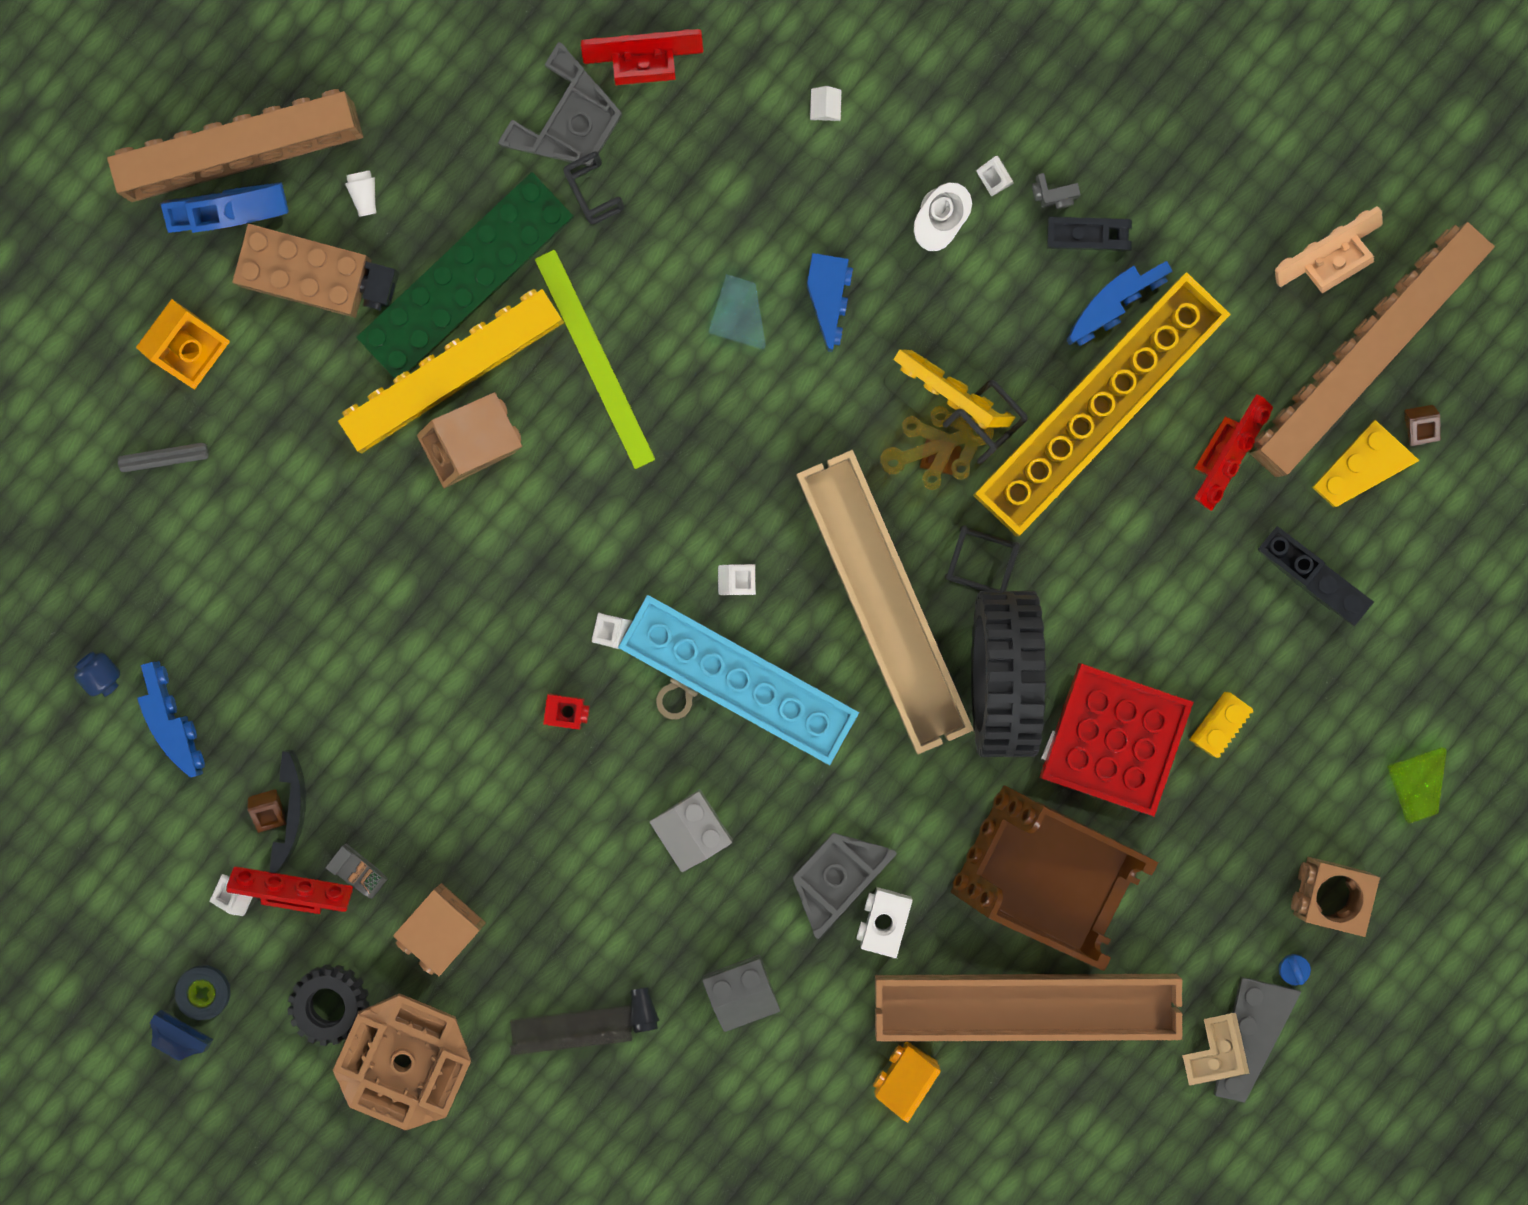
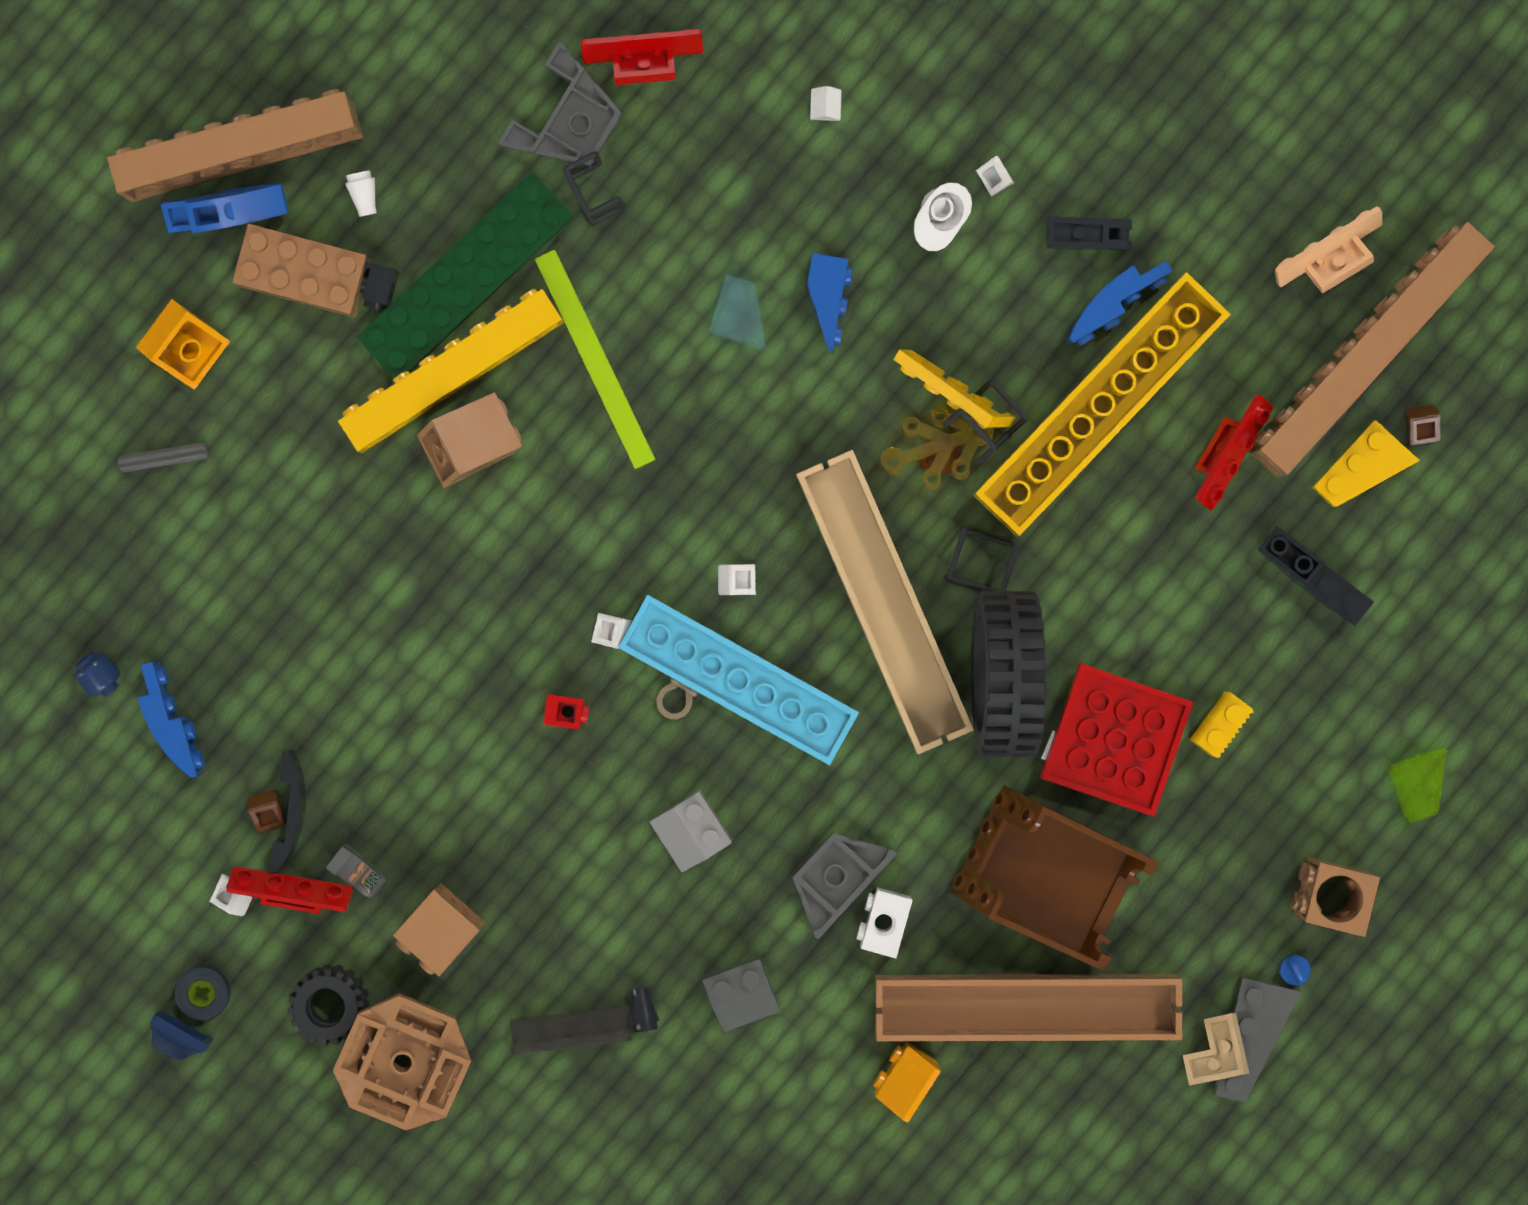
(1061, 196): dark grey bracket -> none

